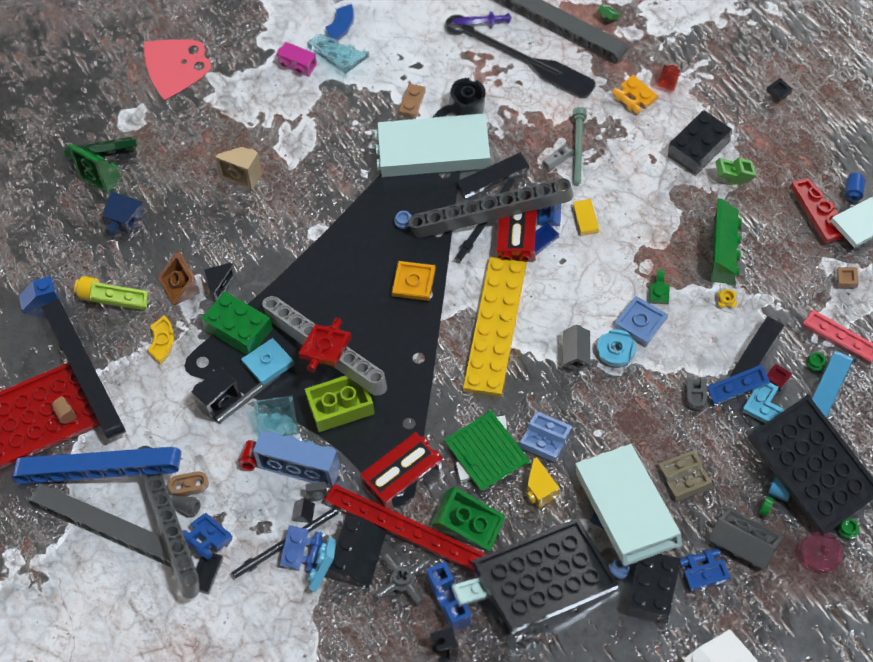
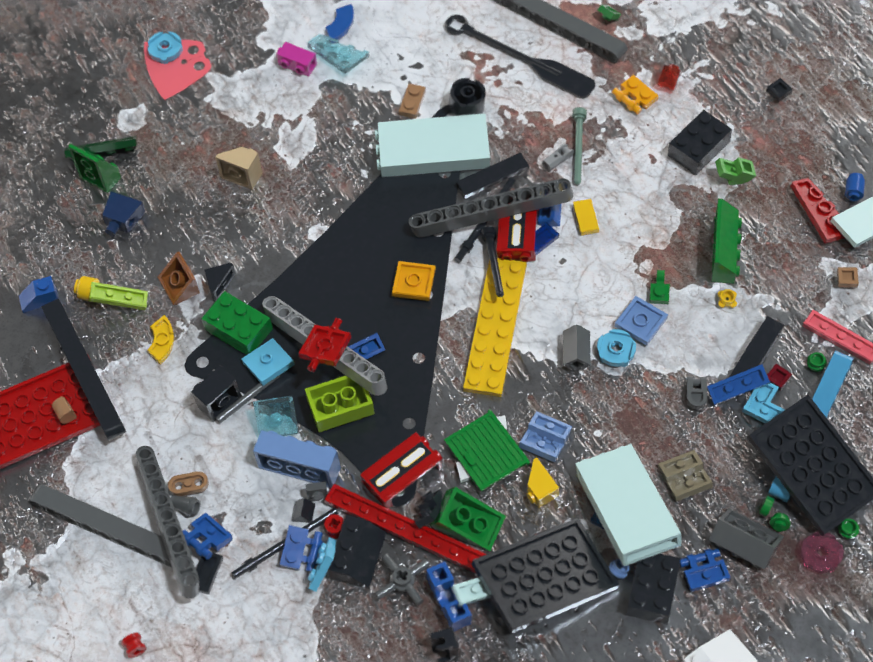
(97, 465): blue beam -> none
(133, 645): none -> red wheel
(168, 54): none -> medium azure plate
(247, 458): red cone -> none
(333, 532): none -> red wheel
(368, 346): none -> blue slope
(402, 219): medium blue plate -> none
(429, 508): none -> black slope
(489, 19): dark purple sword -> none
(489, 235): none -> black piece
(780, 522): none -> green plate

